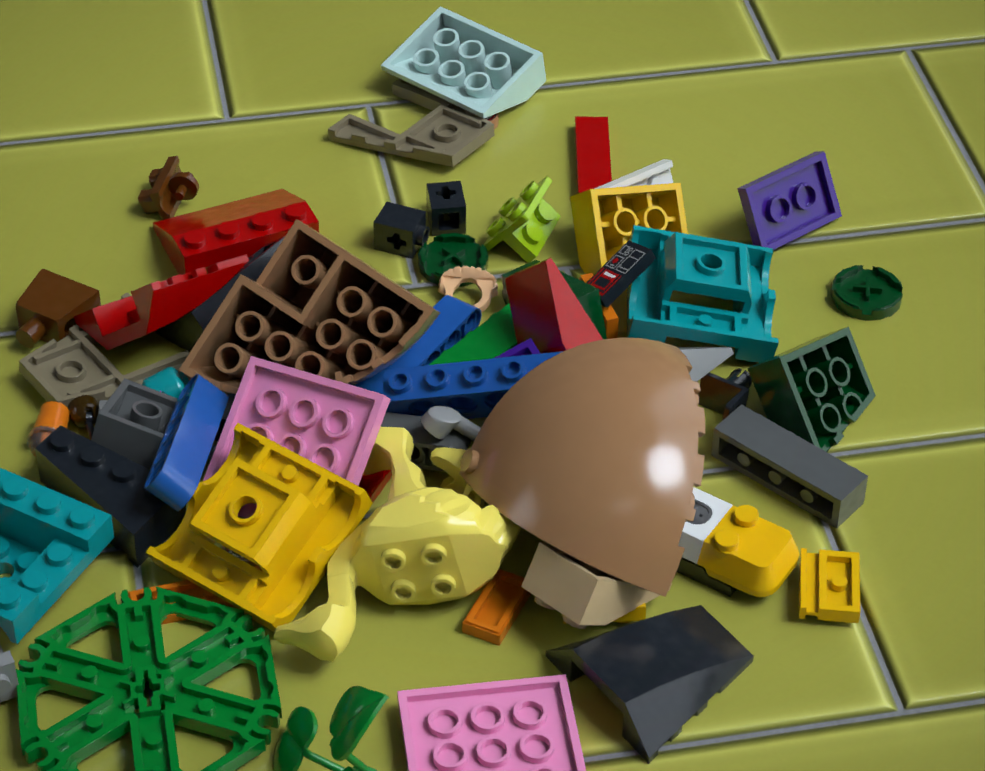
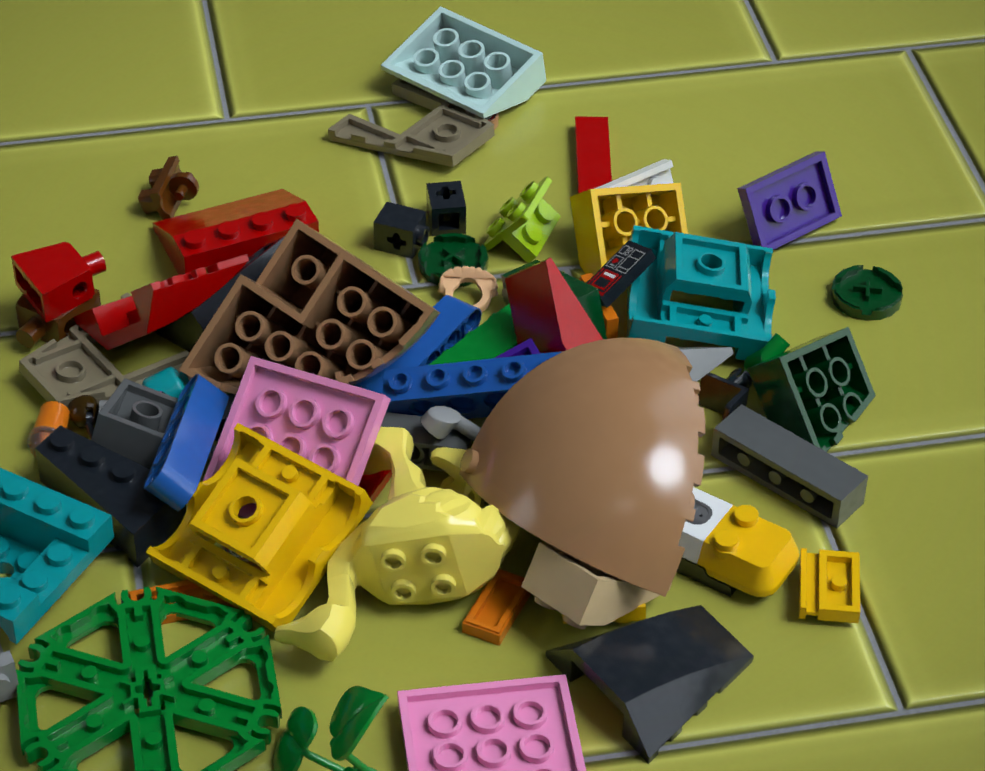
(56, 278): none -> red torso
(775, 346): none -> green arm

